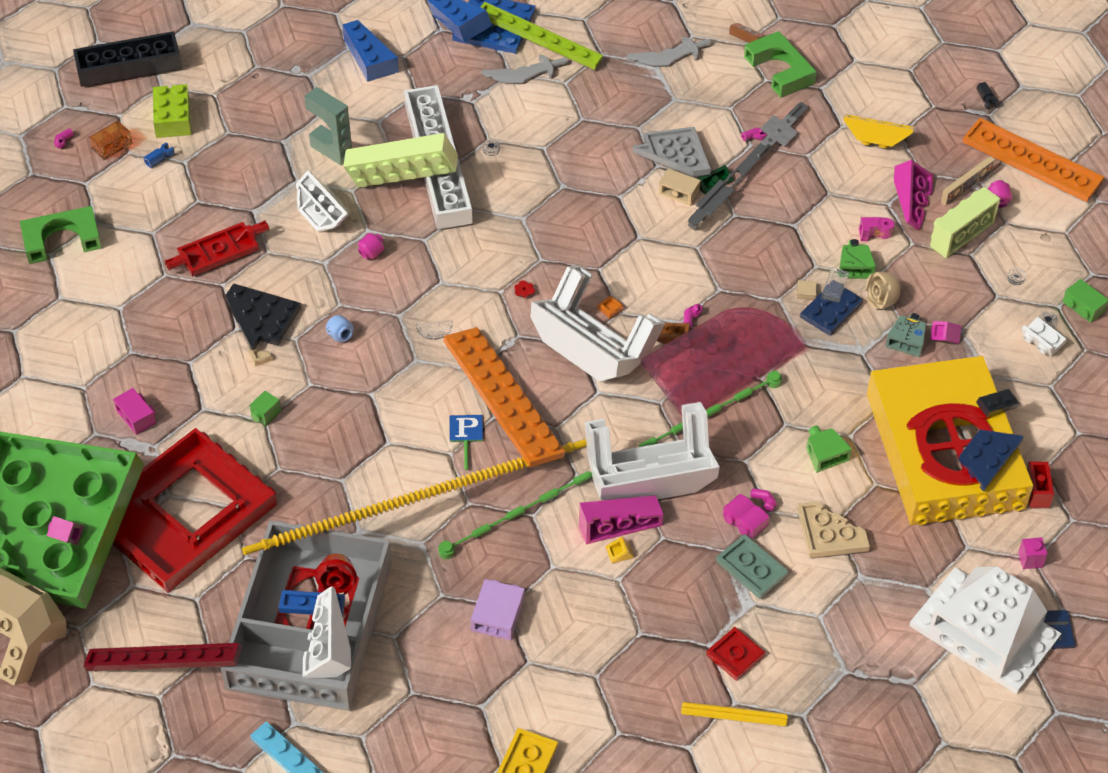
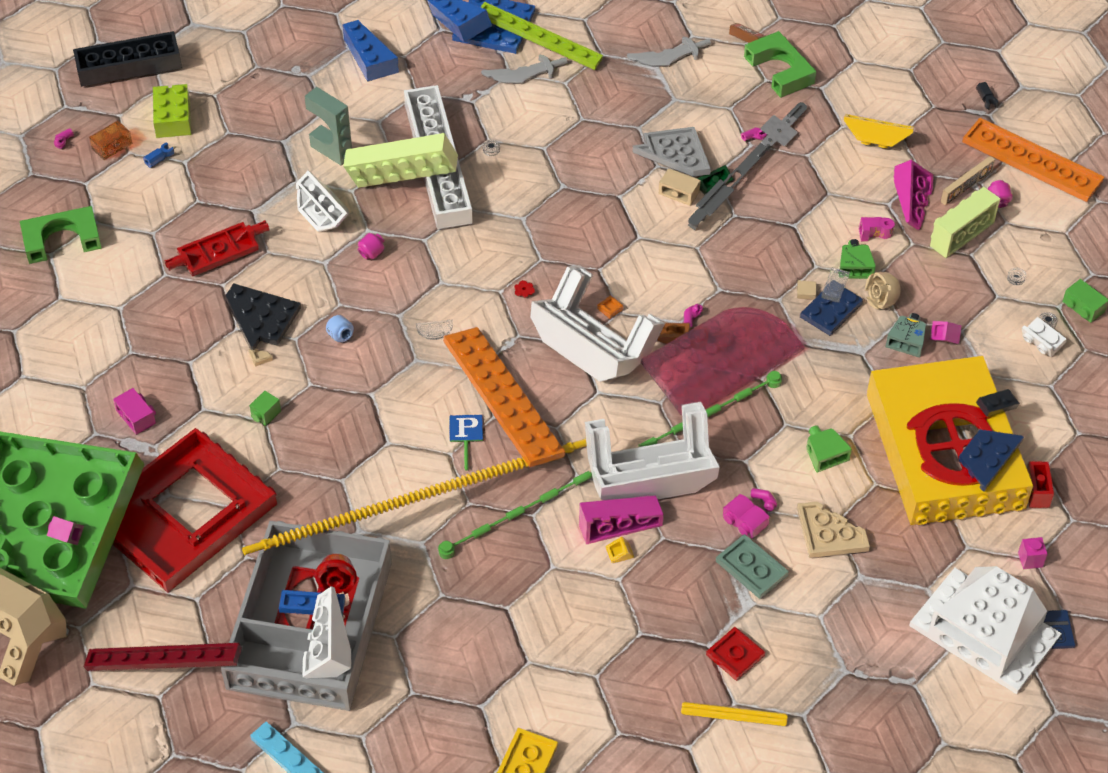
(497, 609): lavender brick -> none

